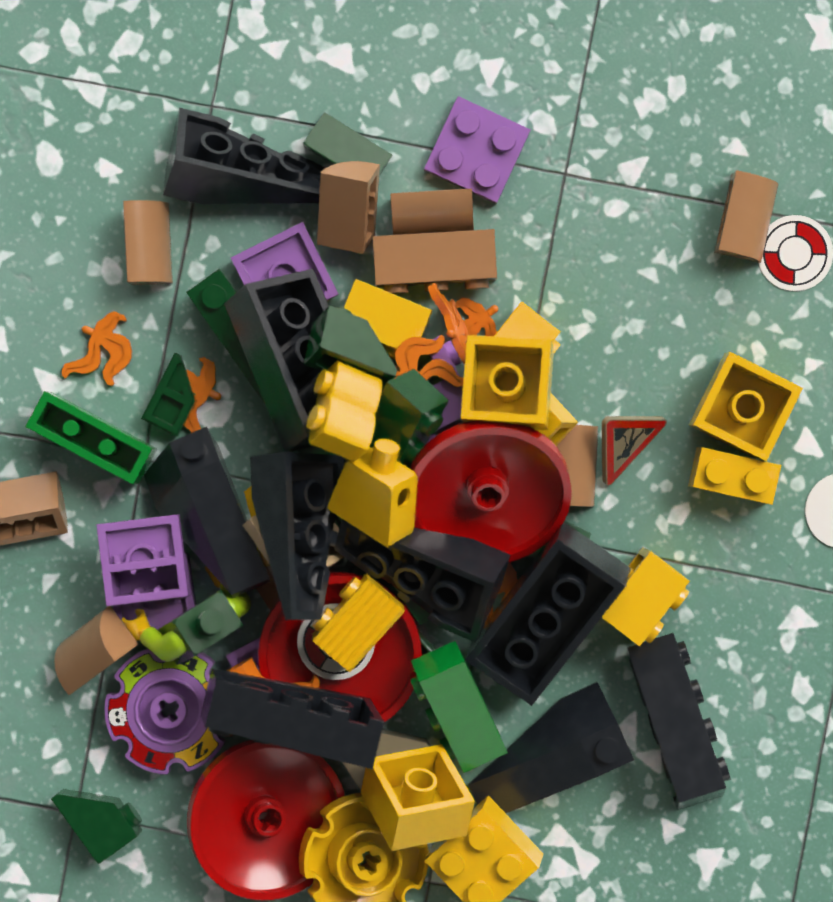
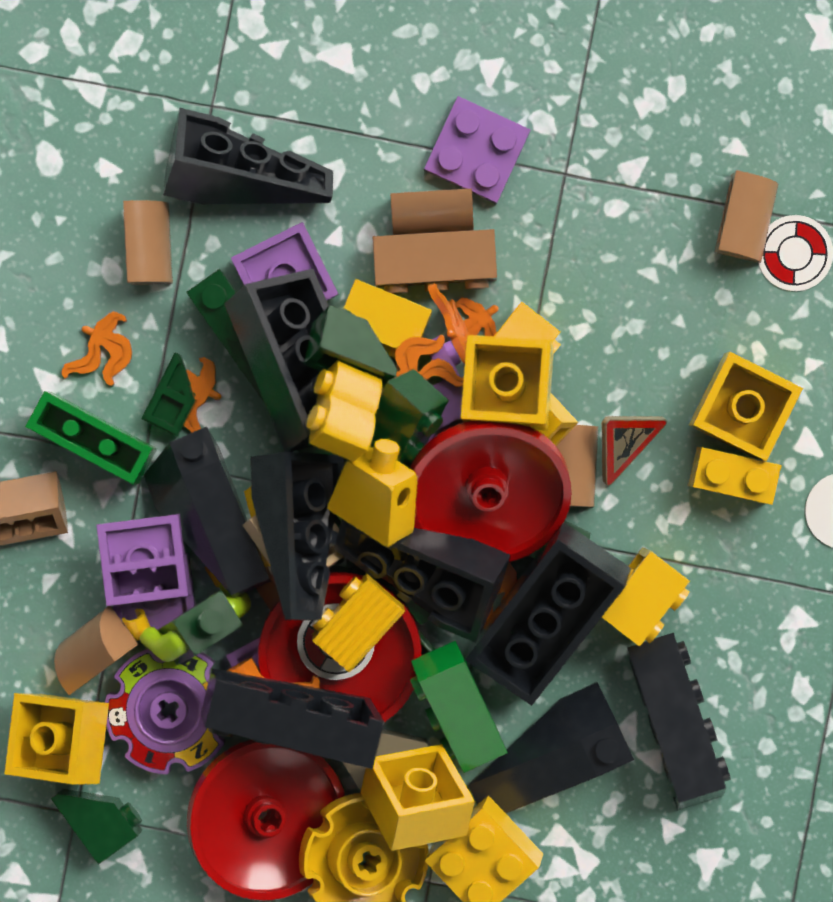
(56, 738): none -> yellow brick
(339, 144): slope -> none
(348, 205): medium nougat brick -> none

